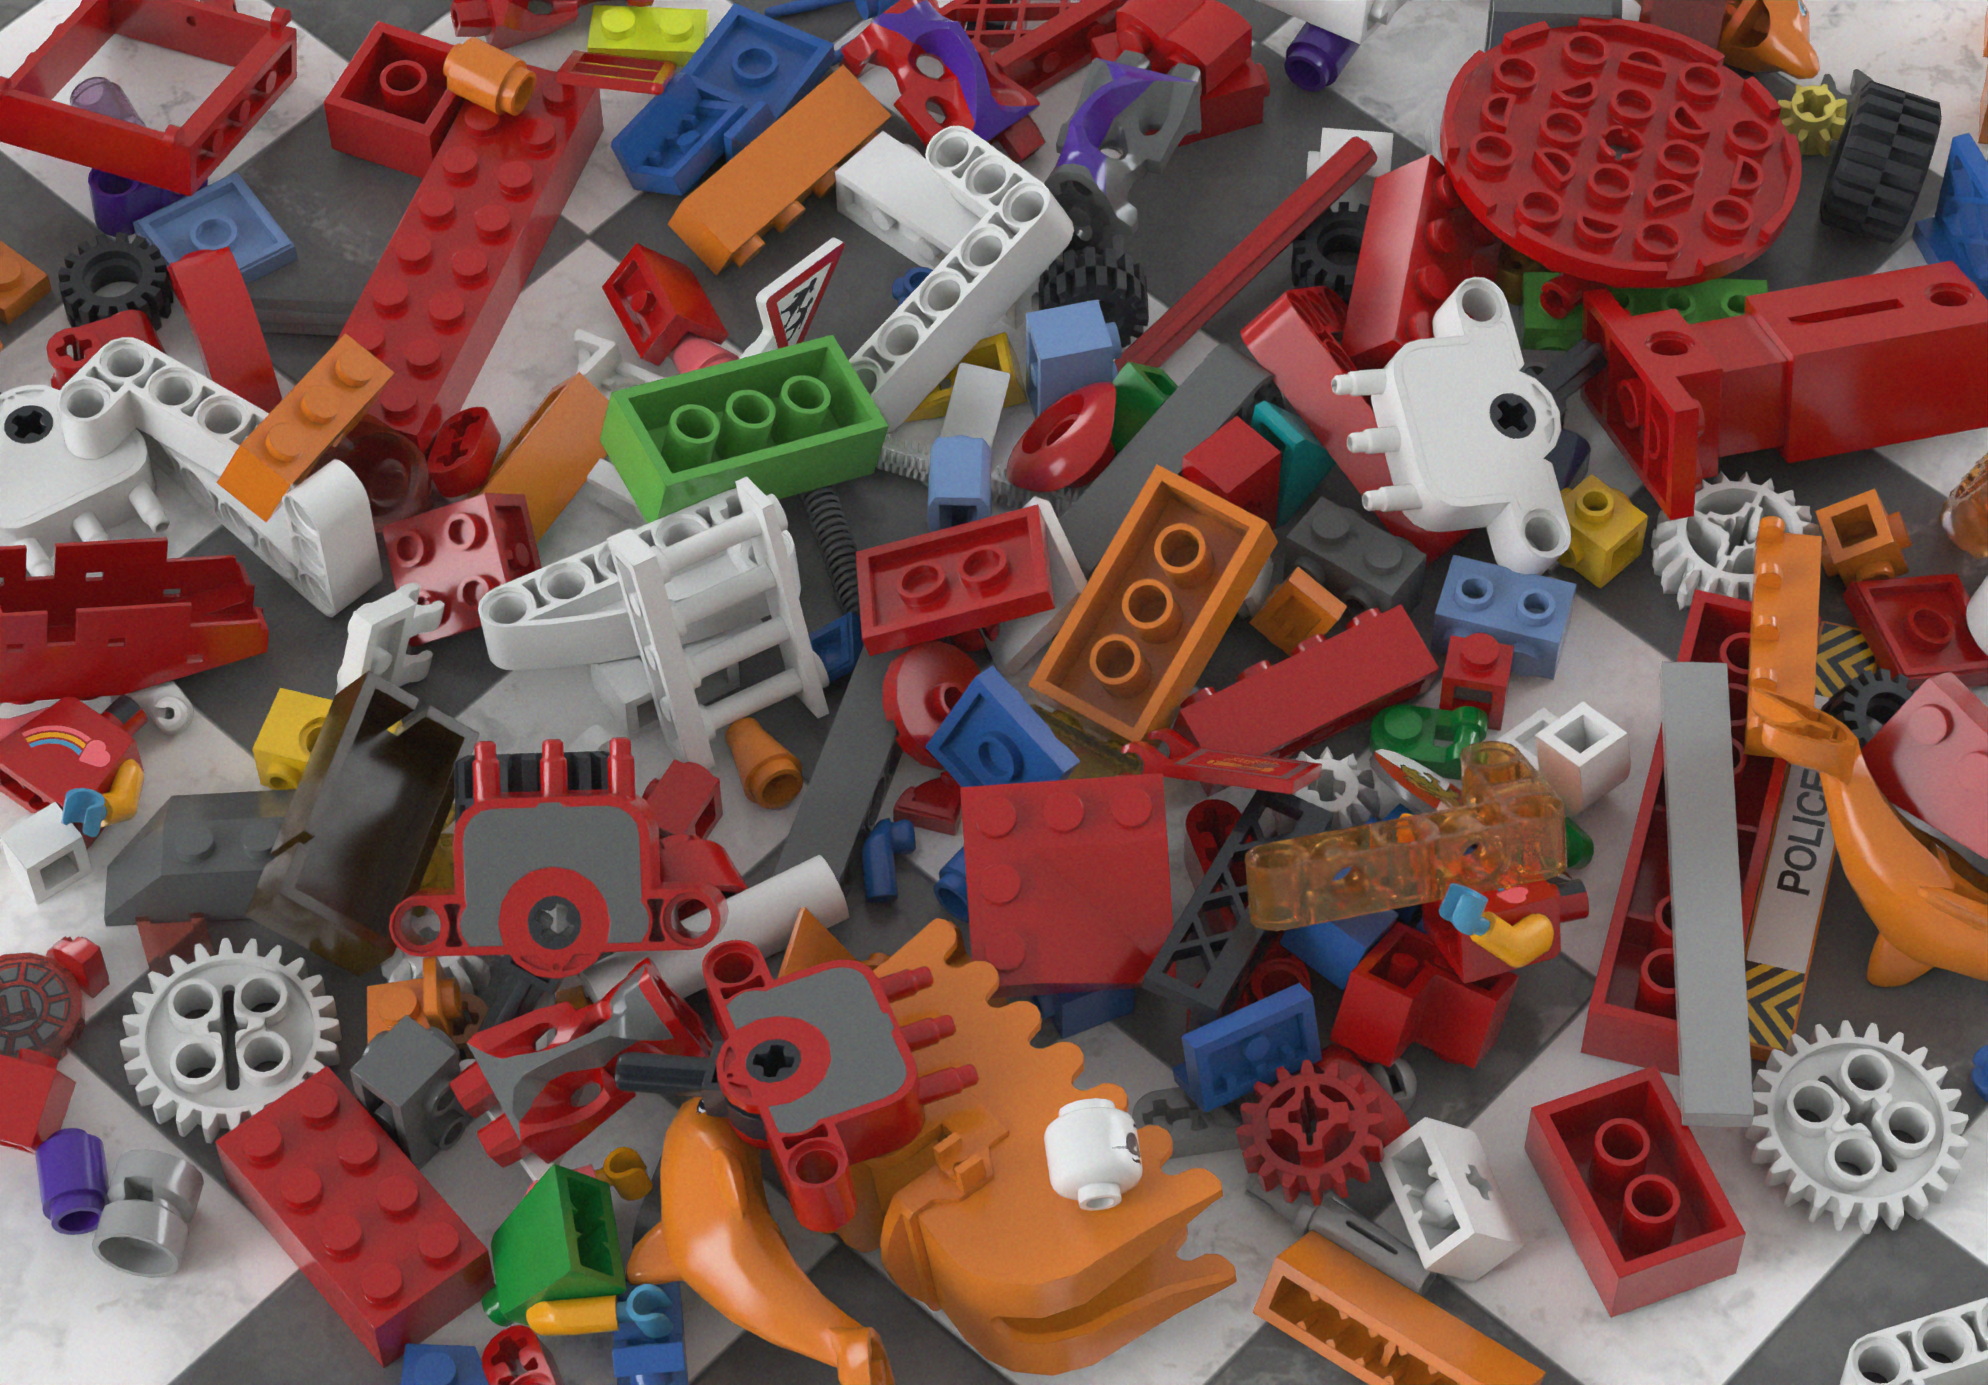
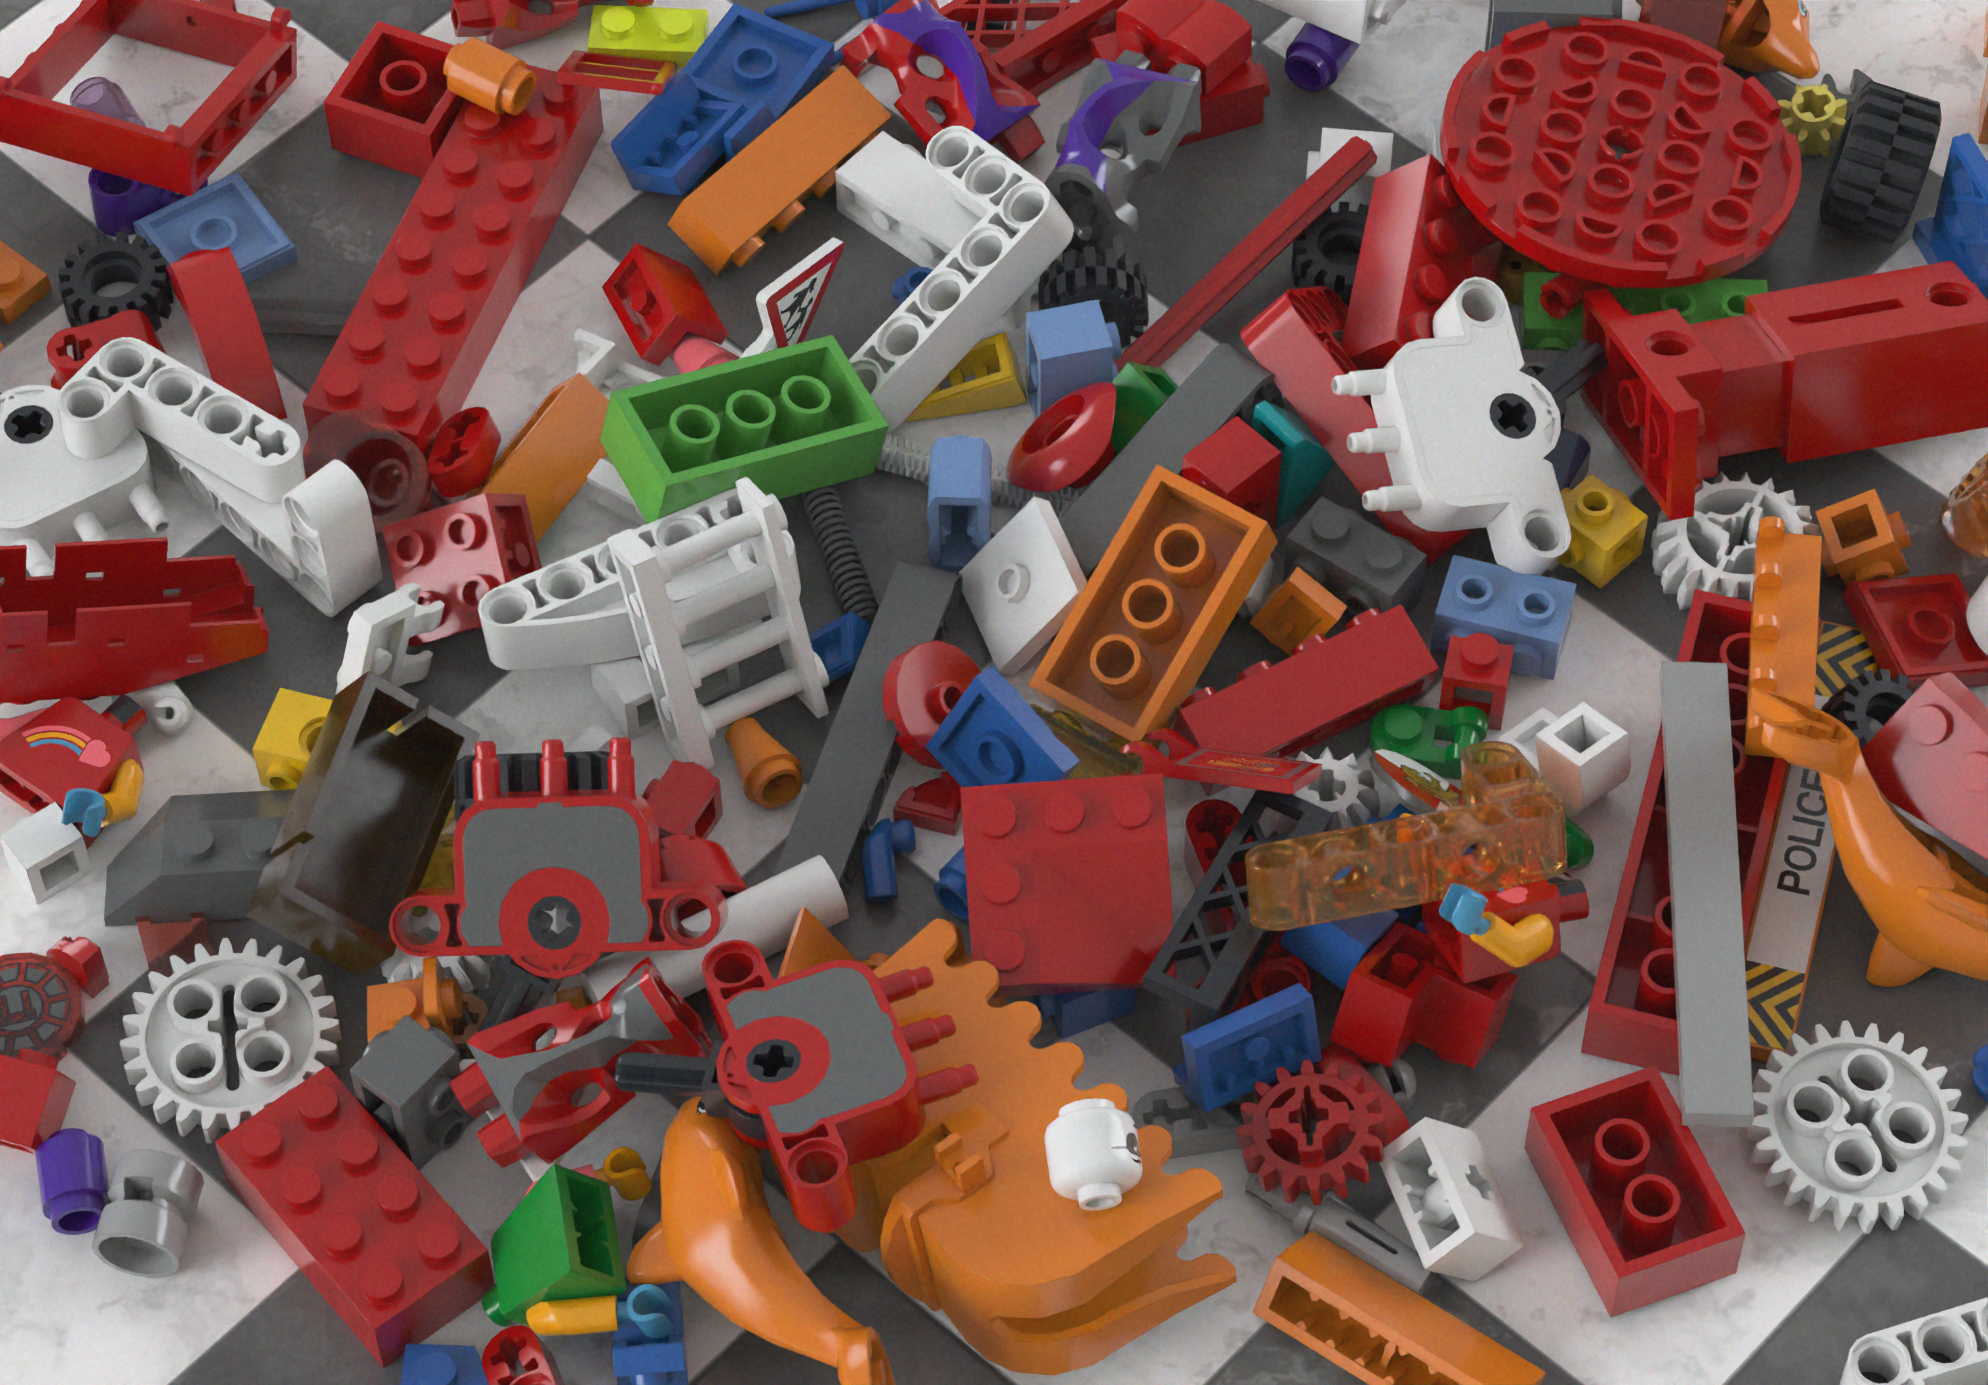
(304, 425): orange arch -> none
(955, 582): red plate -> none
(976, 403): white sticker -> none

